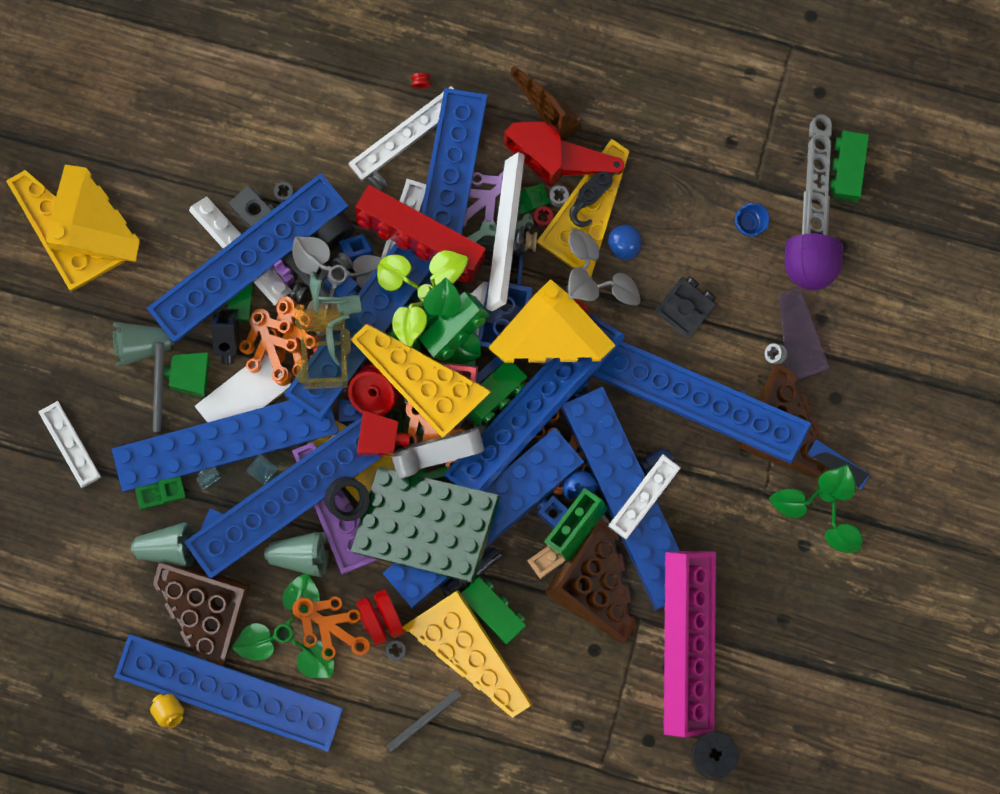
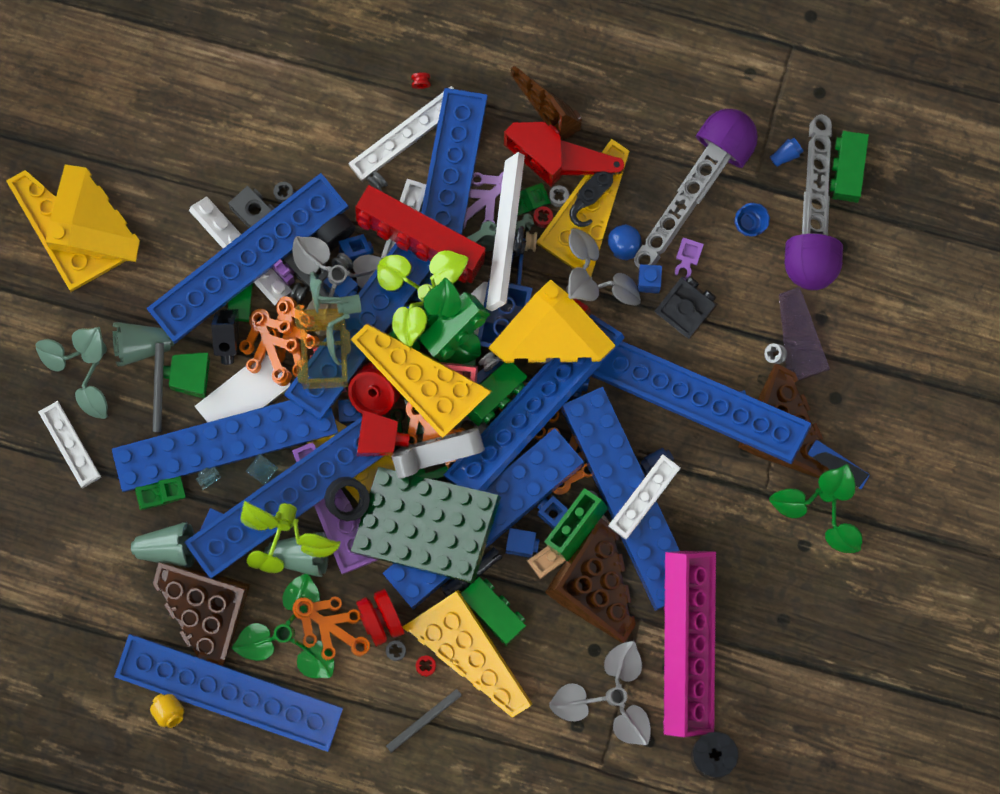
(92, 348): none -> sand green plant
(285, 519): none -> lime plant
(425, 658): none -> red bush
(489, 361): none -> light grey bush
(522, 543): none -> blue brick
(577, 482): blue hair -> none
(633, 724): none -> light grey plant
(649, 278): none -> blue brick
(688, 253): none -> medium lavender plate
(727, 138): none -> piece
(788, 151): none -> blue cone

